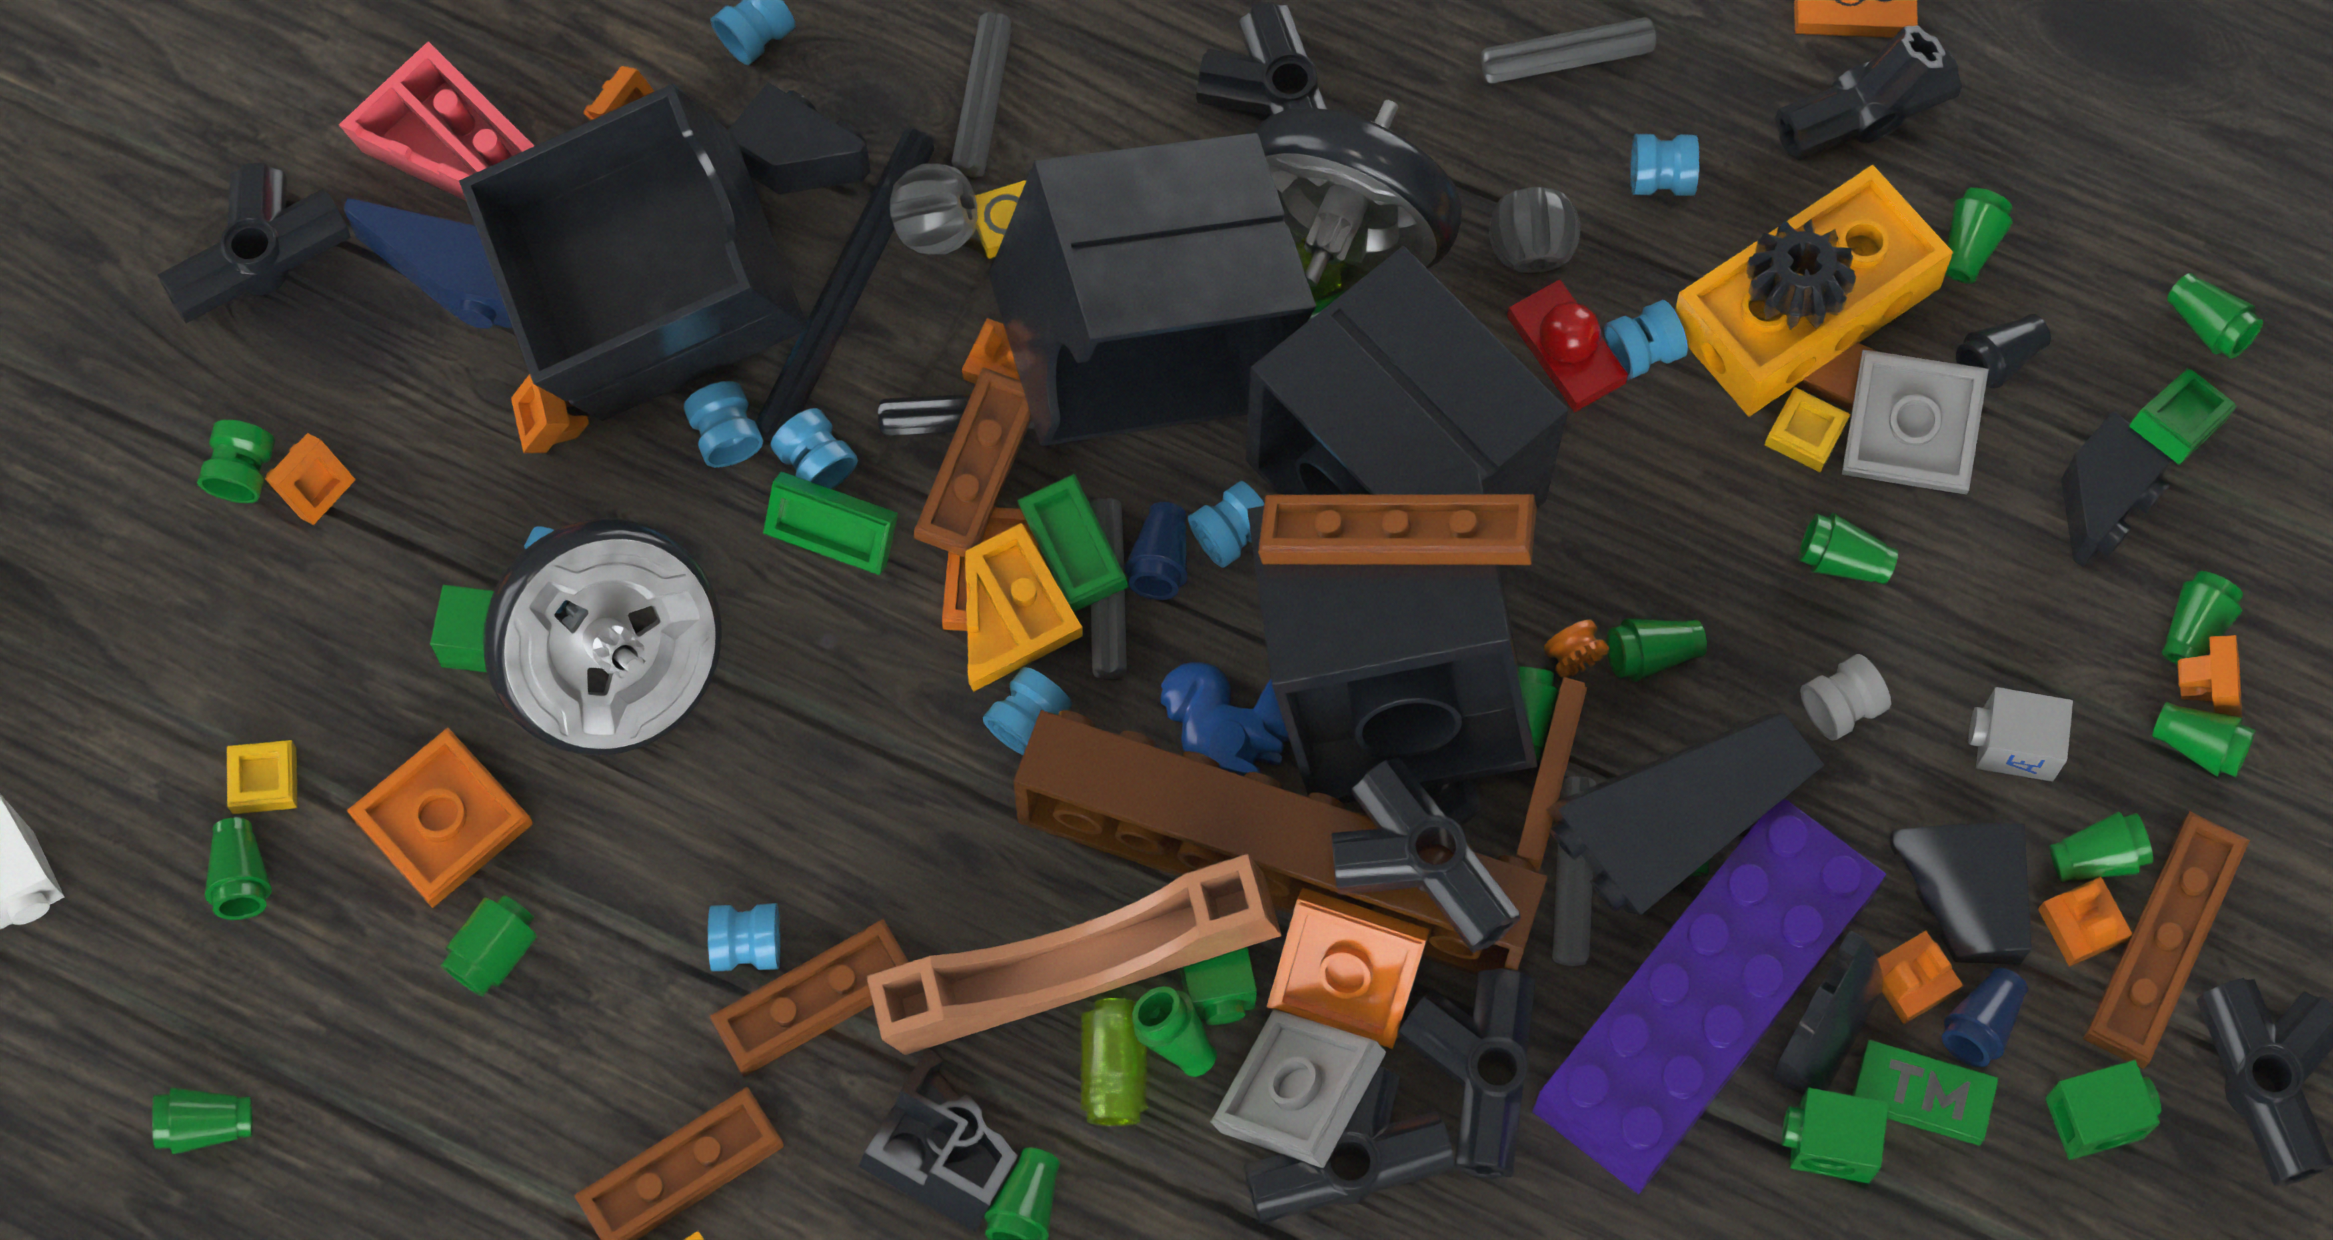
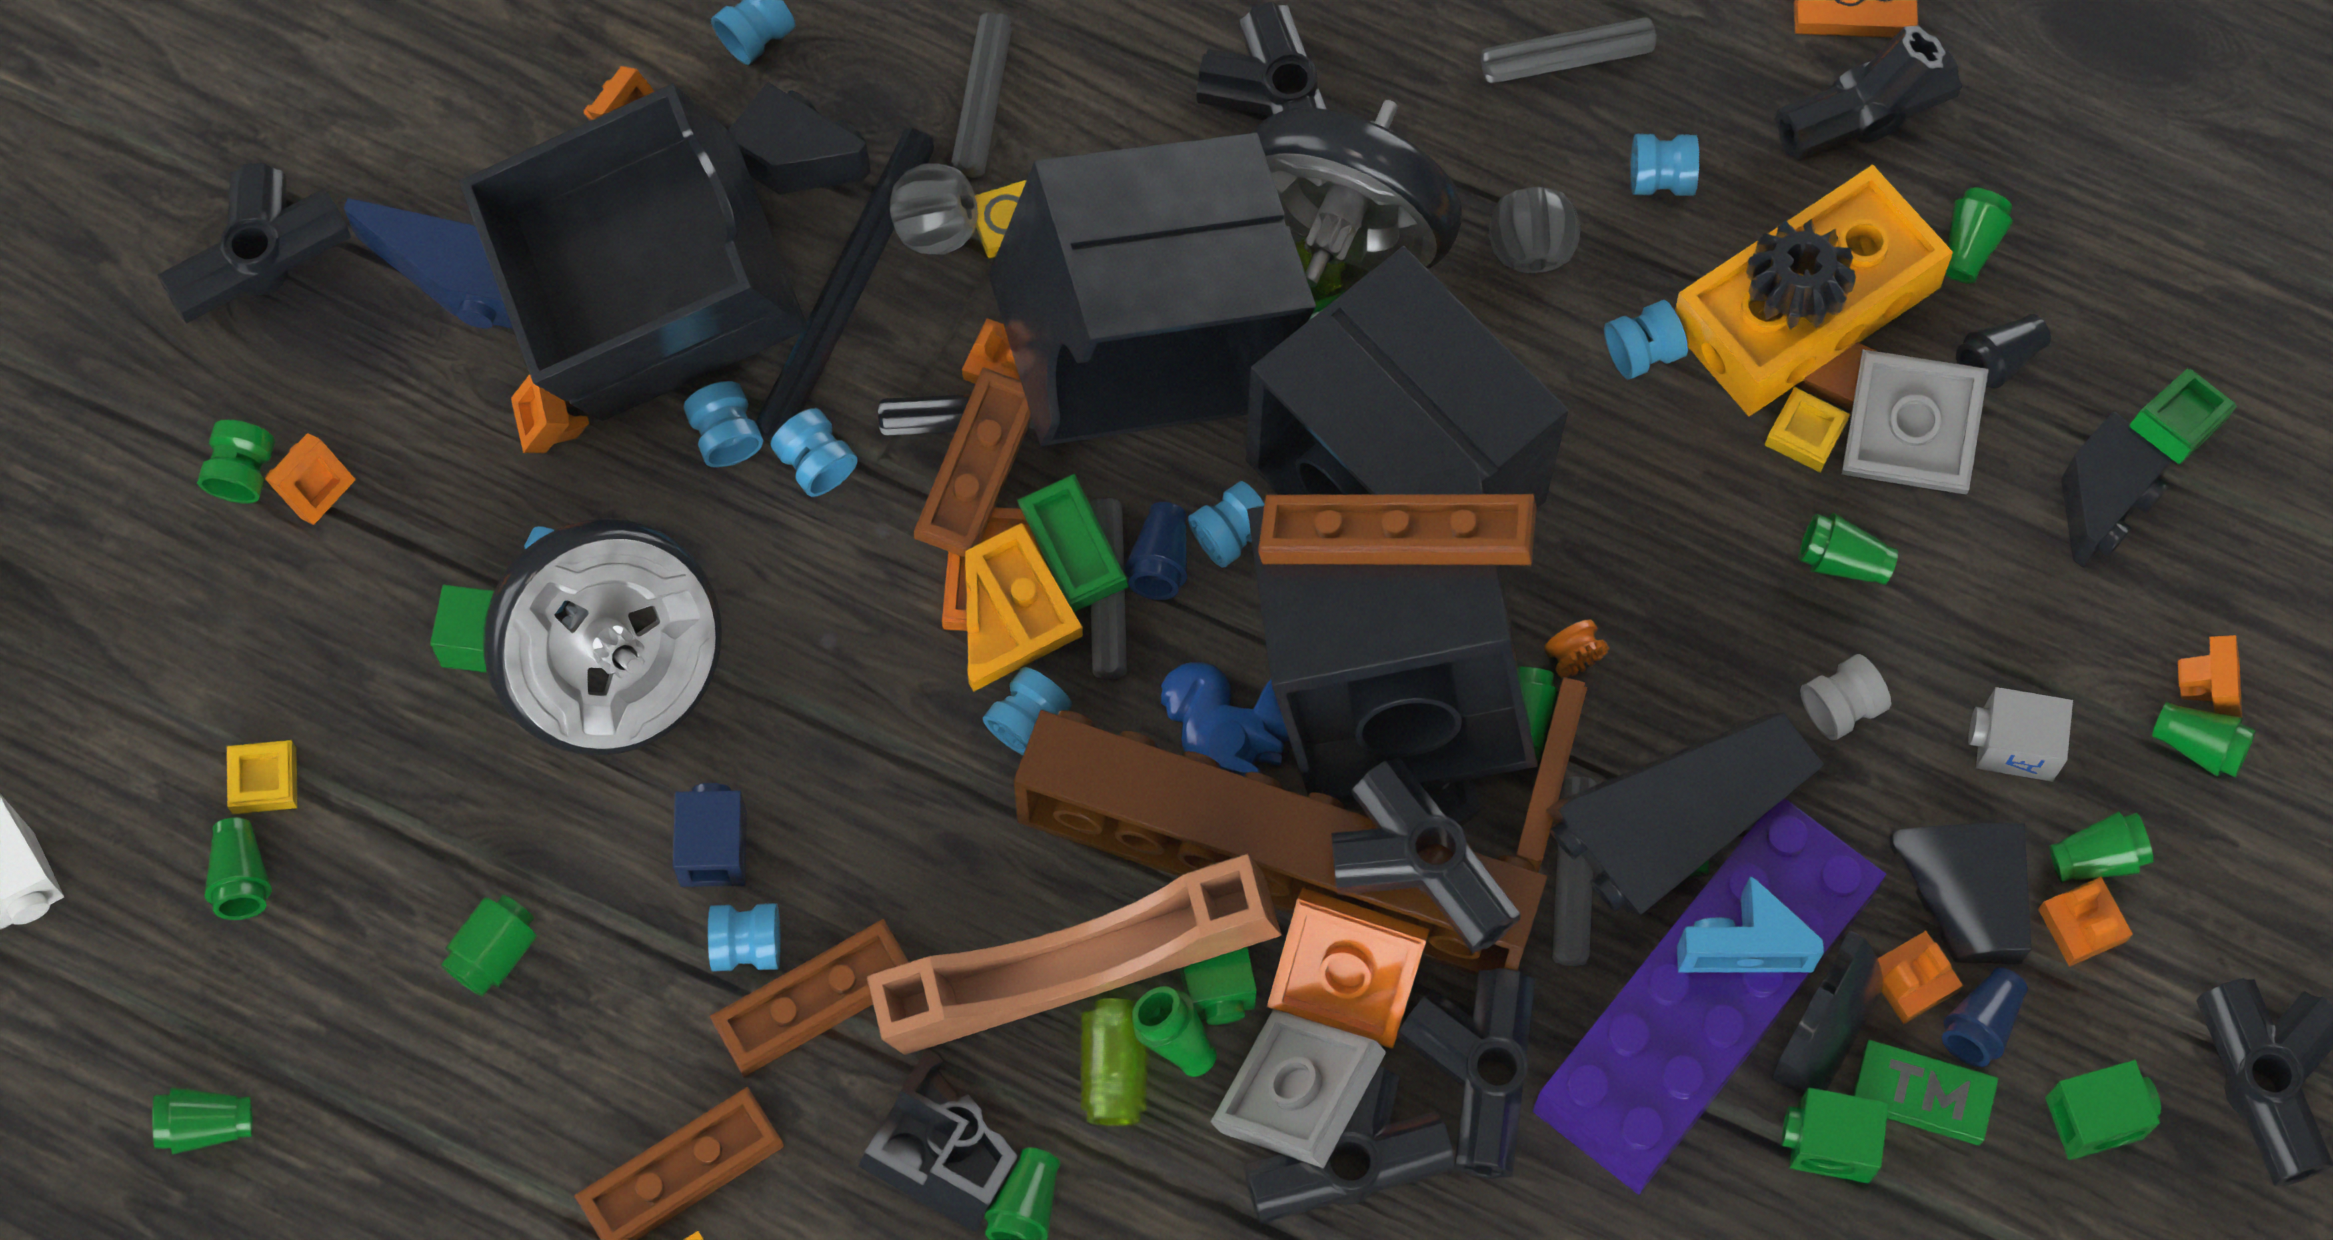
(433, 124): coral wedge -> none
(440, 817): orange tile -> none
(710, 836): none -> dark blue brick
(830, 523): green tile -> none
(1567, 345): red tile -> none
(1651, 646): green cone -> none
(1768, 941): none -> dark azure slope
(2166, 940): dark orange tile -> none
(2203, 611): green cone -> none
(2215, 315): green cone -> none

